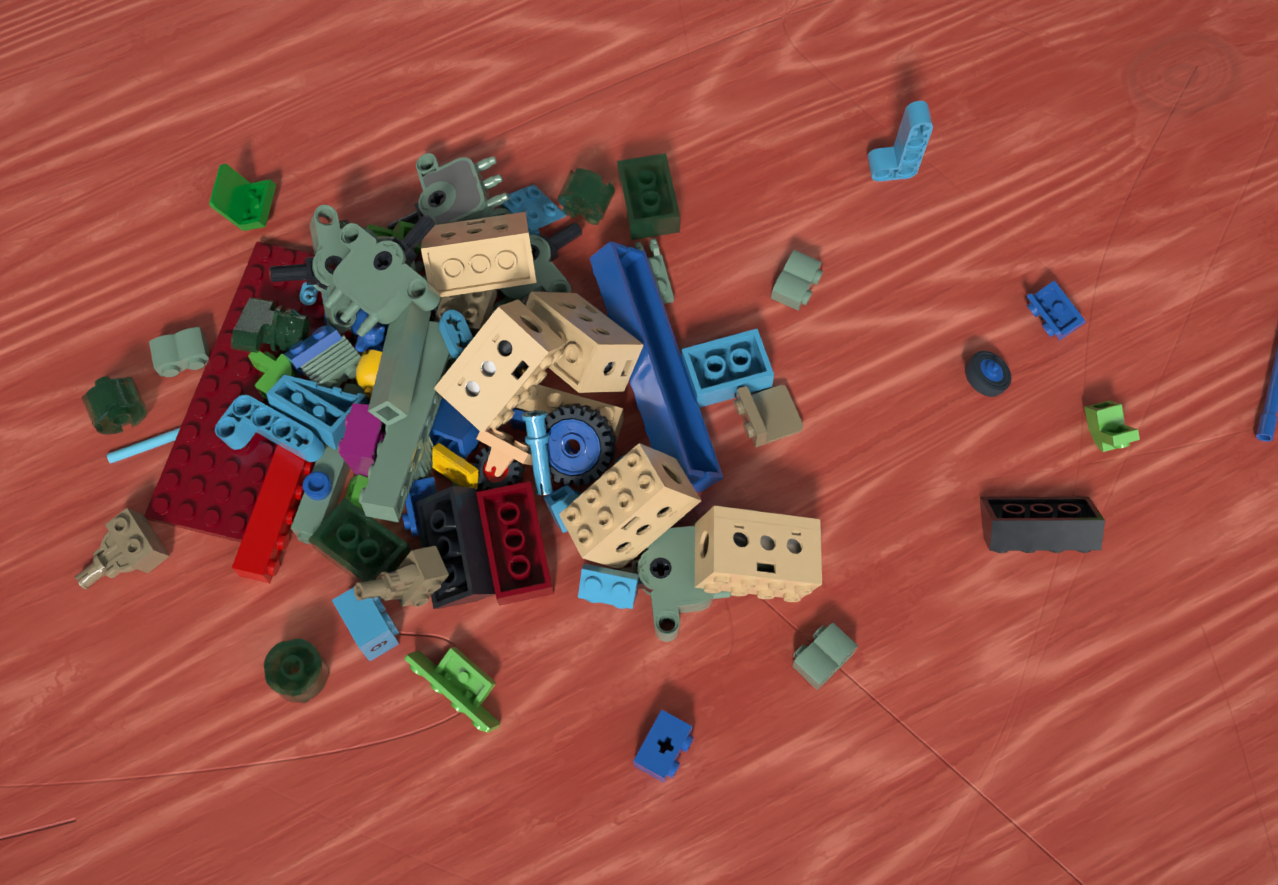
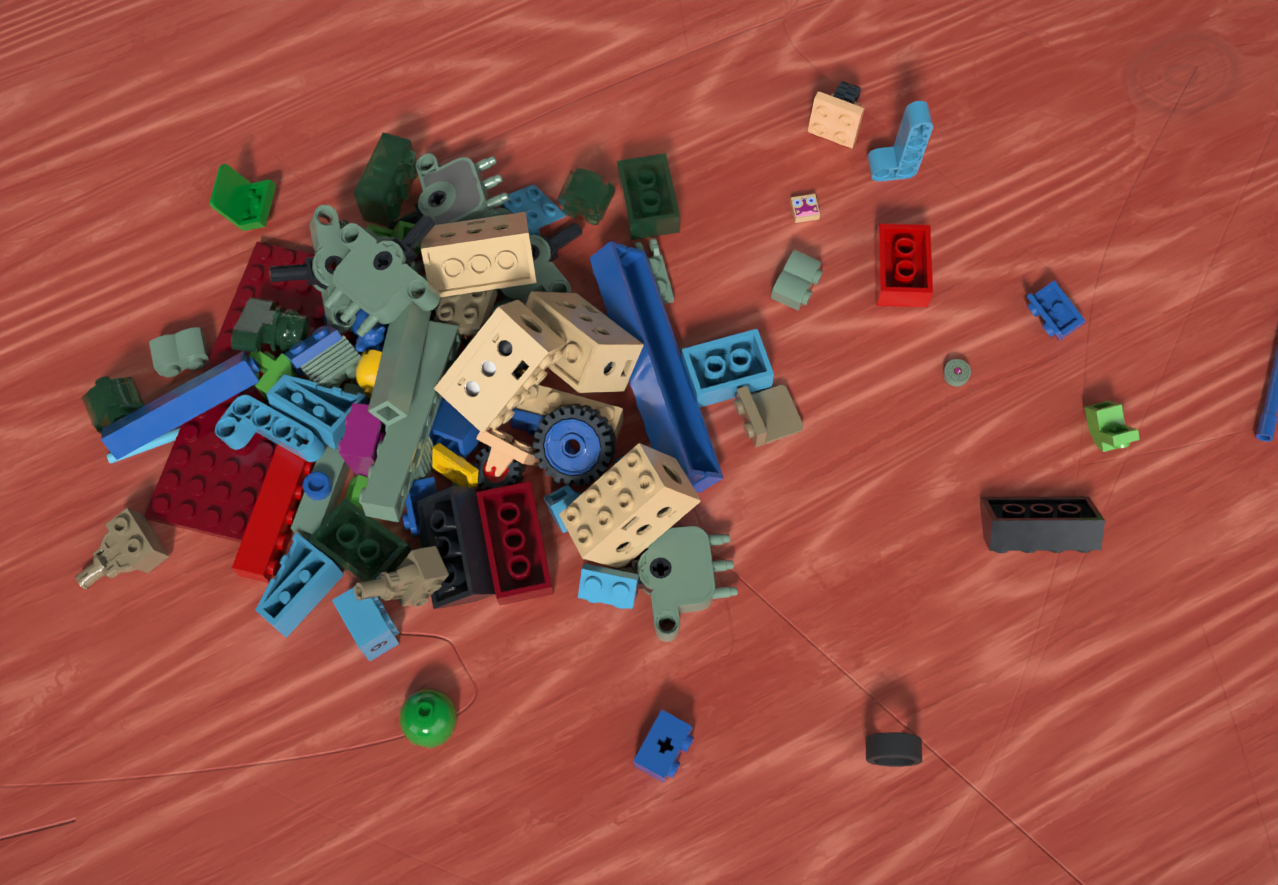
(180, 405): none -> brick
(298, 586): none -> dark azure wedge
(307, 681): clear green brick -> none
(308, 294): dark azure arm -> none
(386, 180): none -> clear green brick
(428, 718): none -> green cylinder
(453, 336): dark azure beam -> none
(460, 682): bright green bracket -> none
(537, 440): dark azure pin -> none
(757, 554): tan piece -> none
(805, 208): none -> tile
(824, 655): sand green brick -> none
(837, 115): none -> light nougat plate
(894, 749): none -> black tyre
(903, 265): none -> red brick
(956, 372): none -> sand green tile
(988, 373): black wheel -> none

